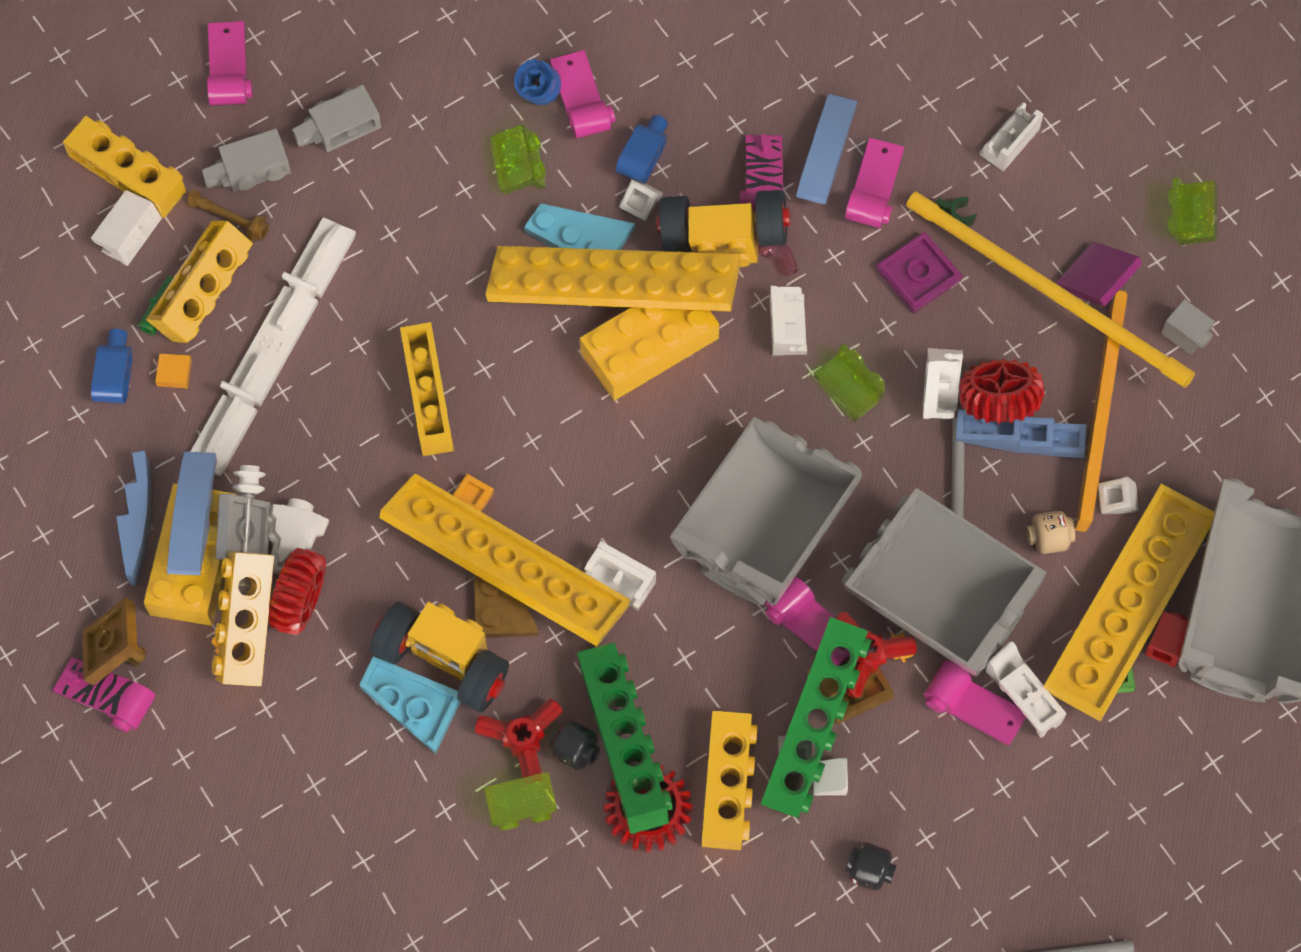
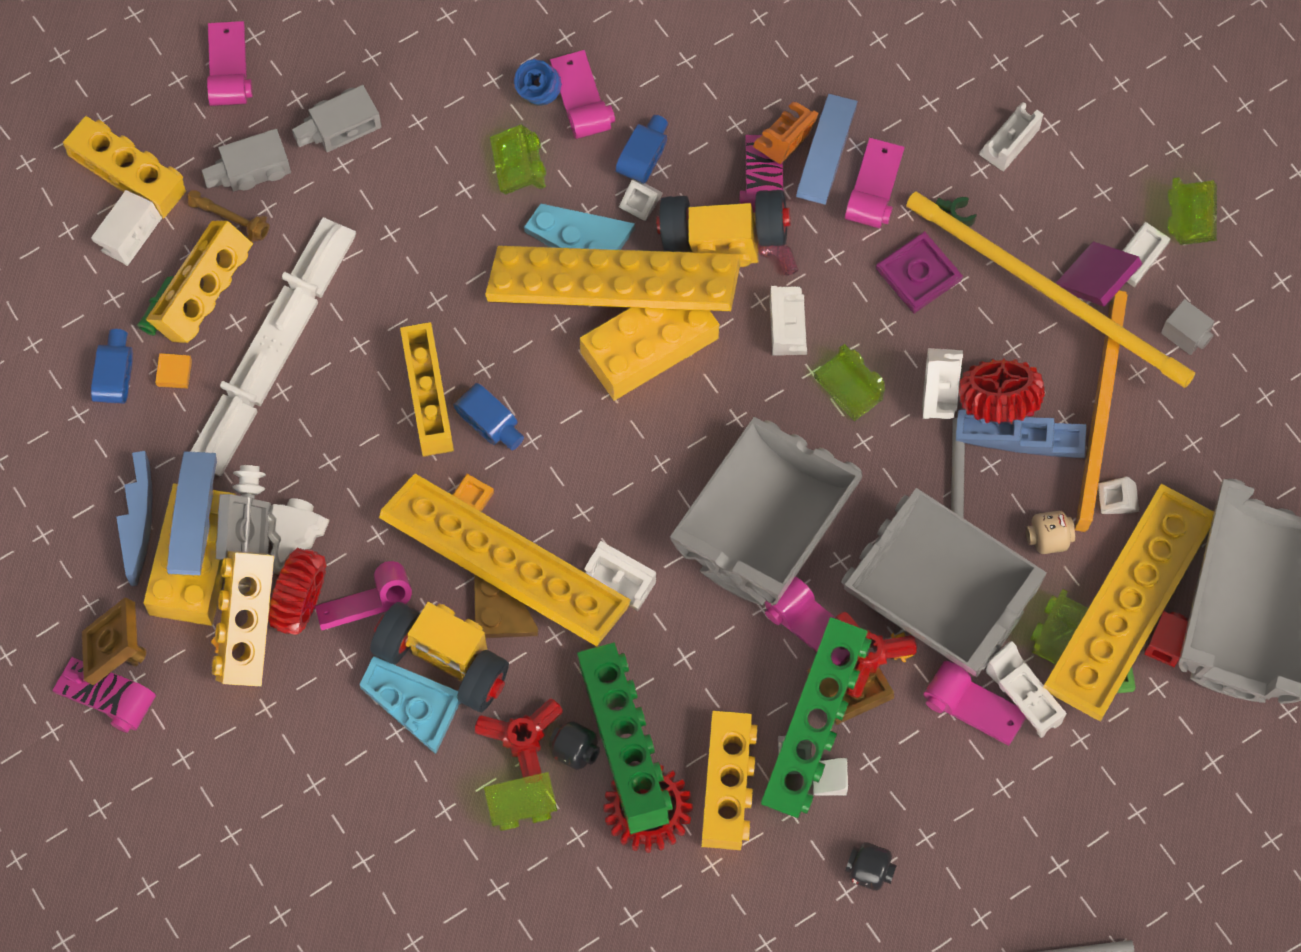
(391, 588): none -> dark pink door
(488, 417): none -> blue piece
(786, 133): none -> orange hinge
(1059, 627): none -> clear neon green bracket
(1148, 245): none -> white tile

